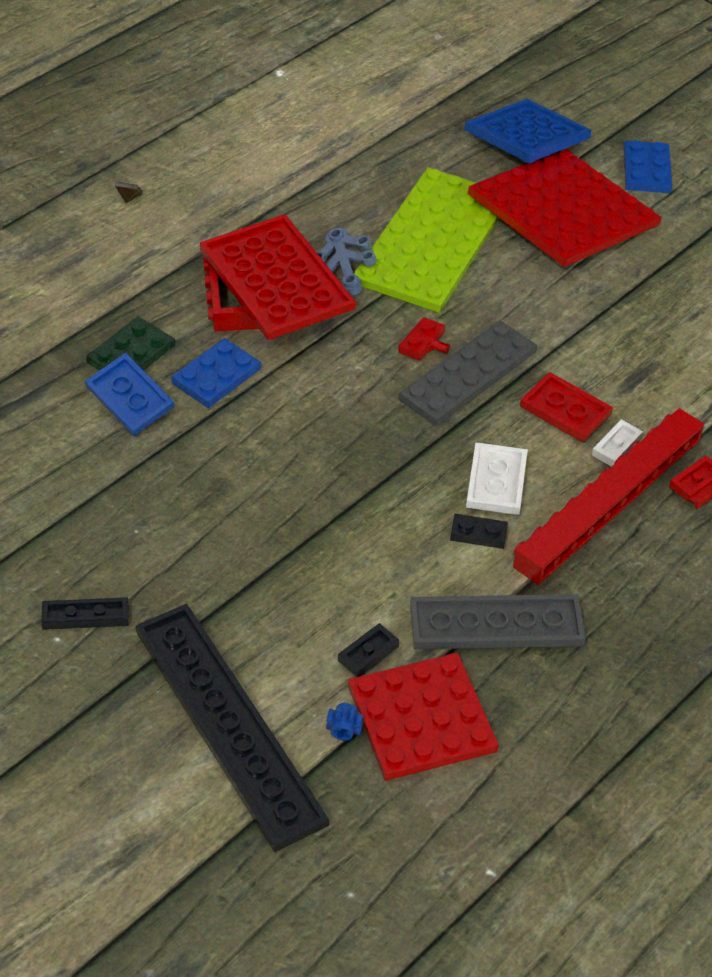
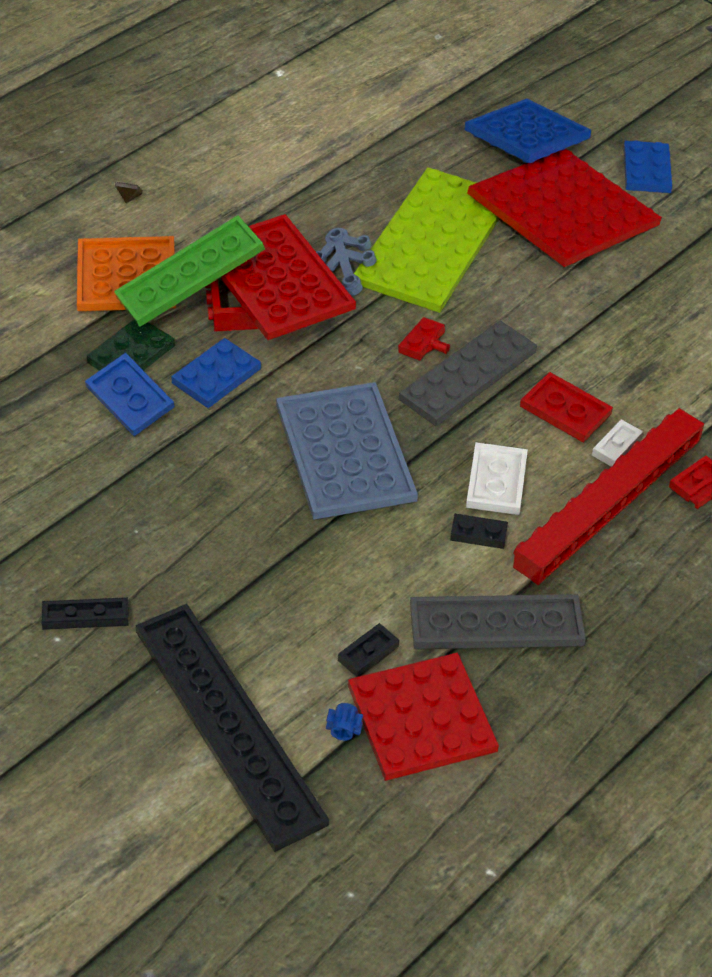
(113, 262): none -> orange plate
(189, 270): none -> bright green plate
(345, 450): none -> sand blue plate

